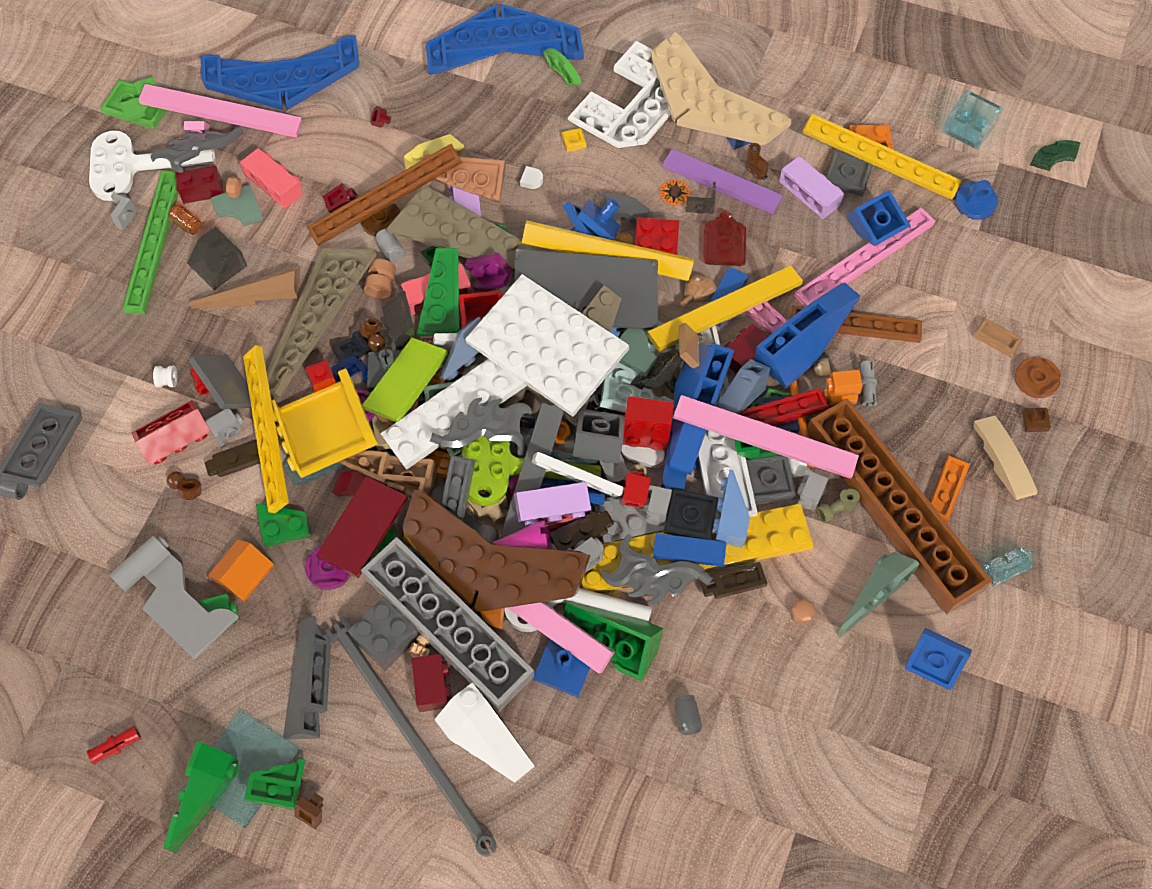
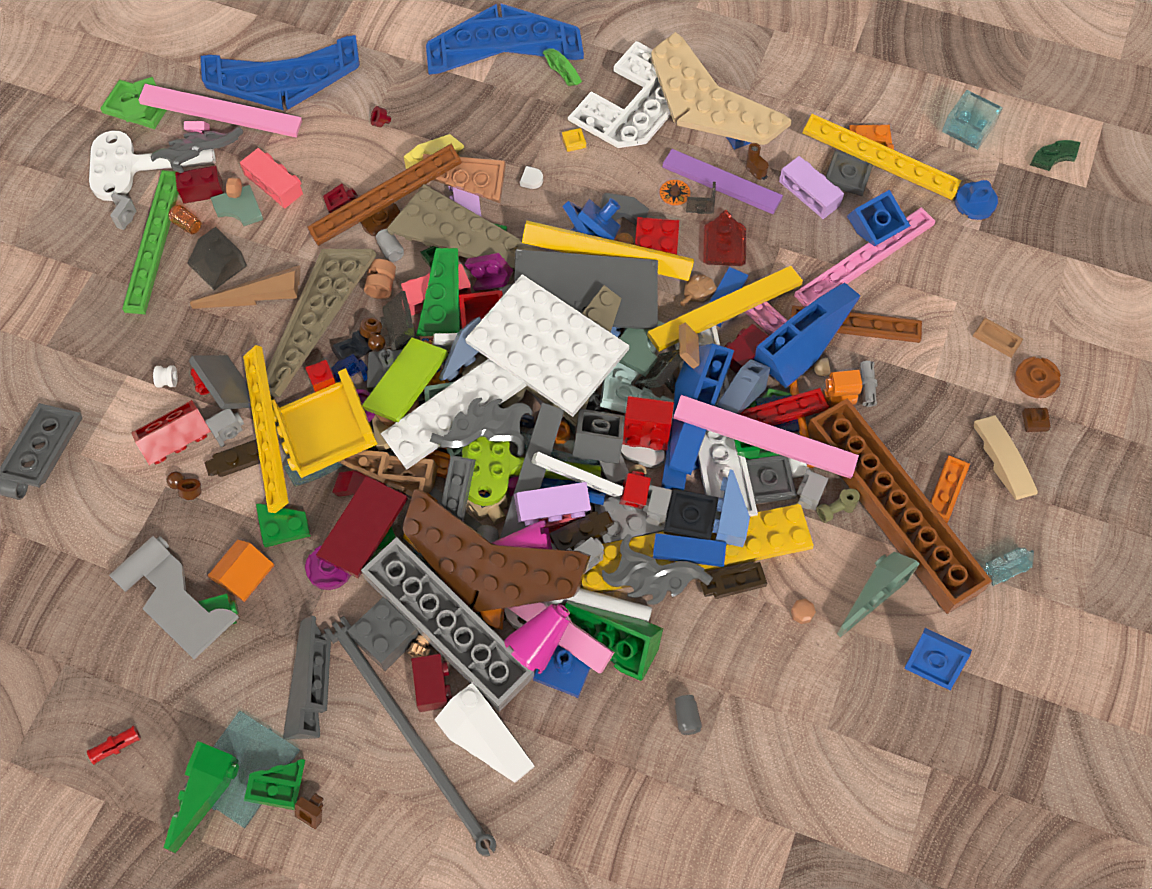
(539, 637): none -> dark pink cone

